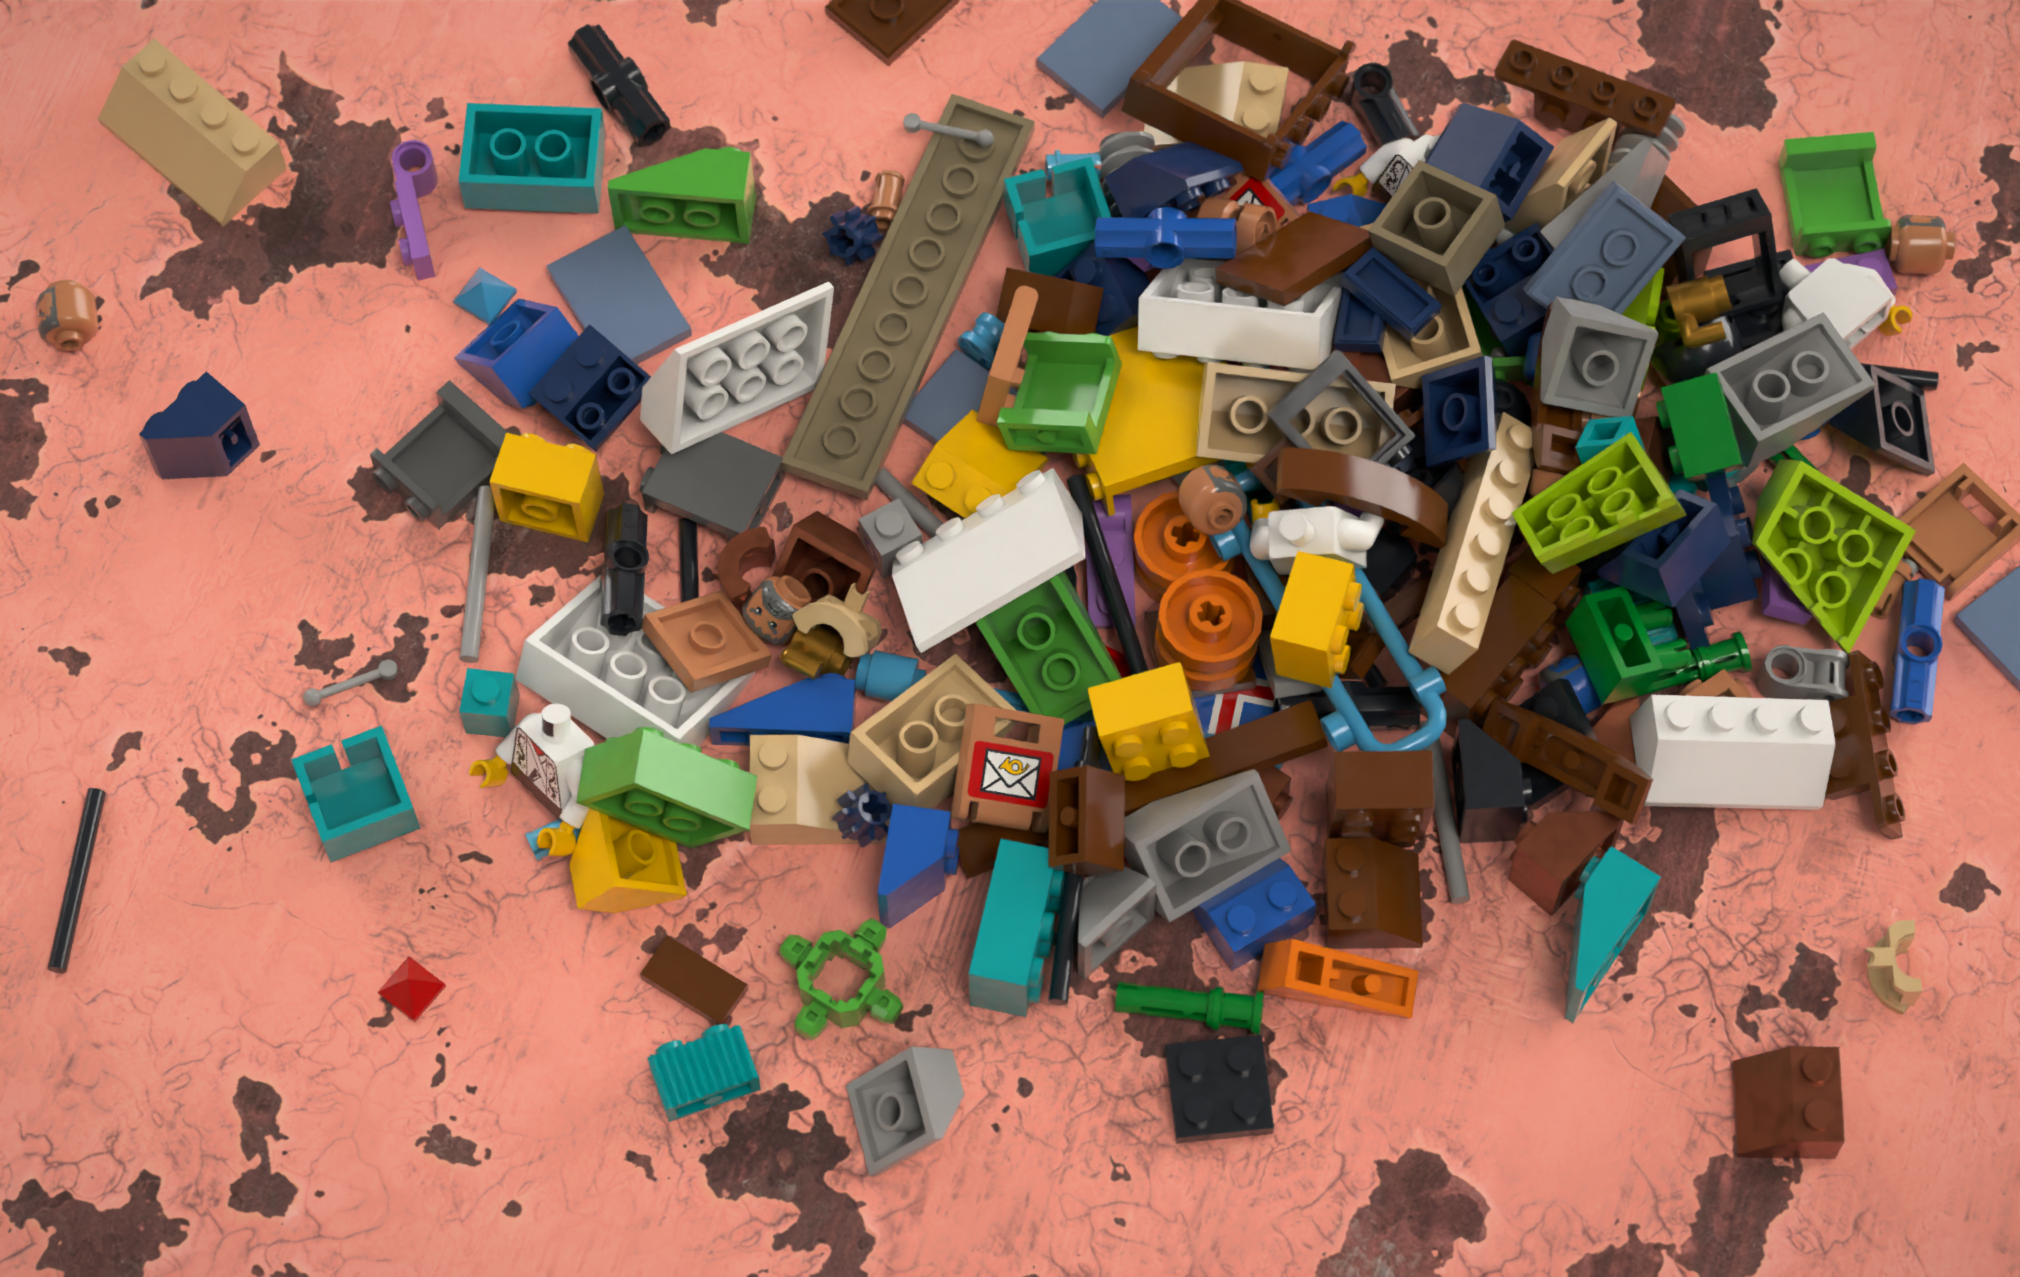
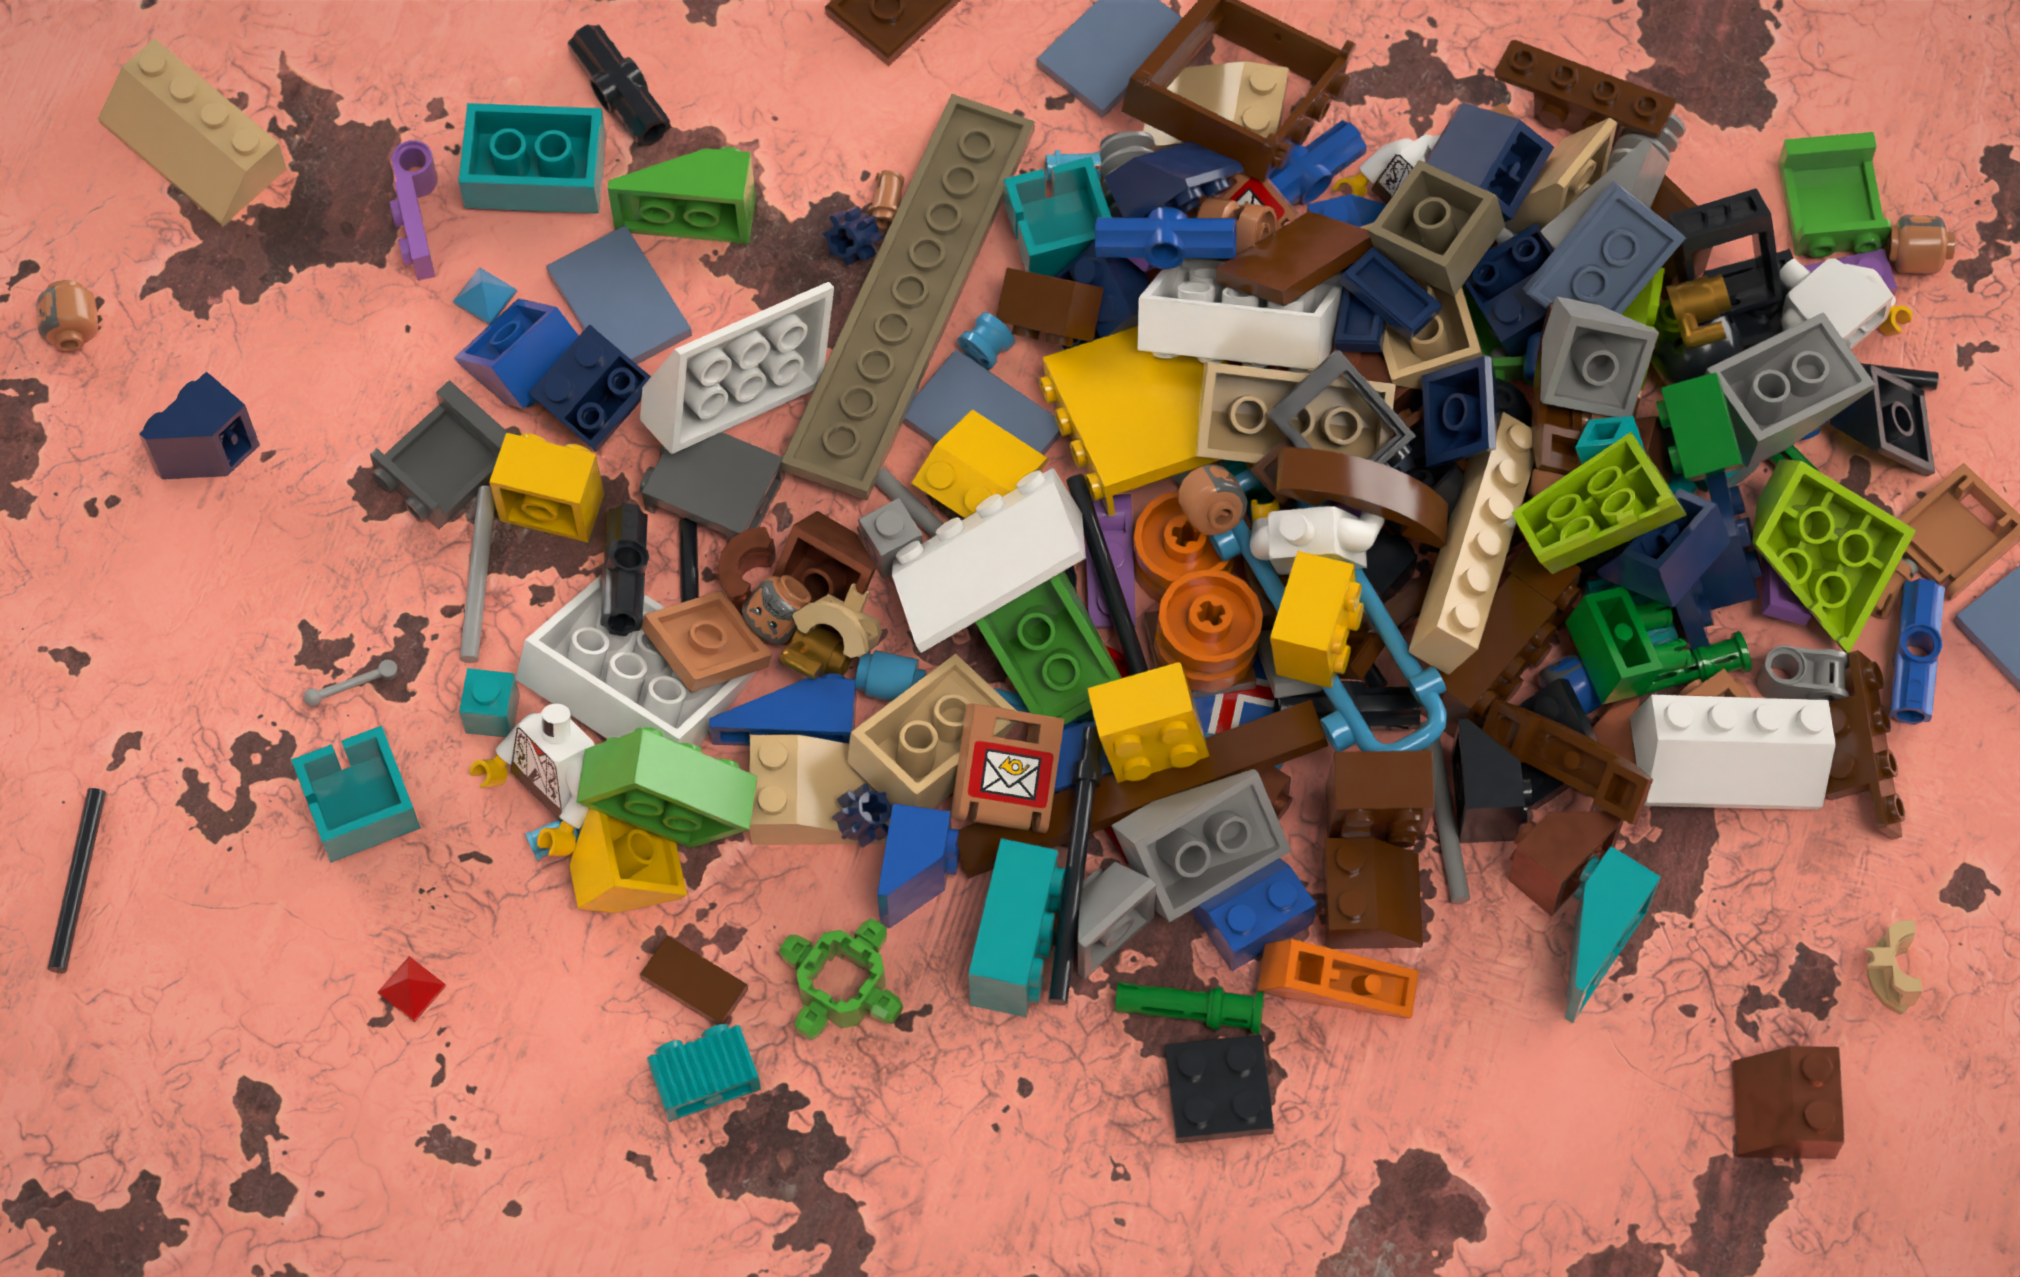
(905, 1105): light grey slope -> none
(913, 123): light grey hinge -> none
(1004, 366): nougat container -> none
(1062, 394): bright green panel -> none
(1086, 821): reddish brown brick -> none
(1382, 111): black piece -> none

